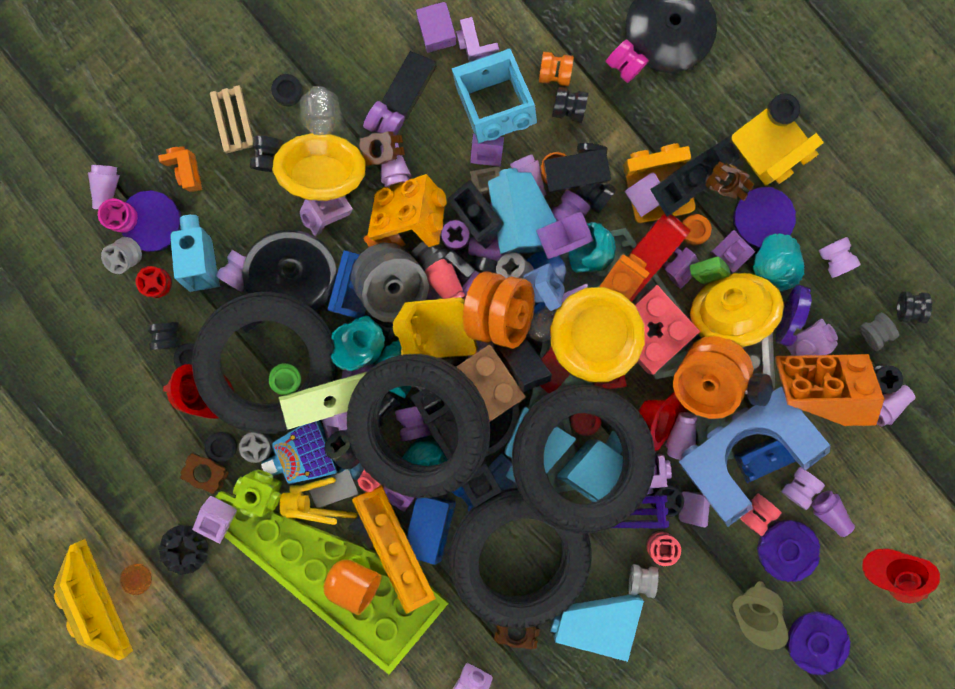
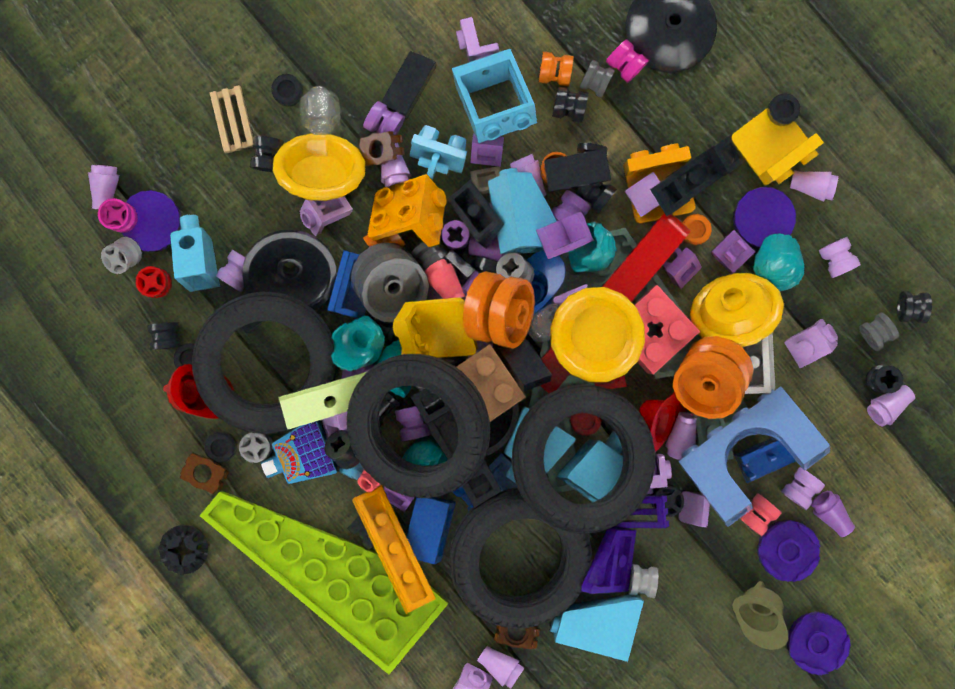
(88, 604): yellow wedge -> none
(135, 579): clear orange plate -> none
(187, 170): orange bracket -> none
(214, 519): lavender slope -> none
(266, 493): lime brick -> none
(284, 379): bright green plate -> none
(297, 505): yellow plant -> none
(339, 490): light grey sticker -> none
(351, 585): orange helmet -> none
(436, 27): medium lavender panel -> none
(437, 155): none -> medium azure hips
(501, 666): none -> lavender cone
(546, 286): medium blue bracket -> none
(597, 78): none -> dark grey wheel
(612, 563): none -> dark purple wing
(626, 275): orange bracket -> none
(659, 544): coral wheel -> none
(710, 270): bright green tile -> none
(735, 187): reddish brown piece -> none
(759, 389): black tile -> none
(794, 315): dark purple tile -> none
(815, 184): none -> lavender cone
(832, 387): orange slope -> none
(903, 575): red piece -> none

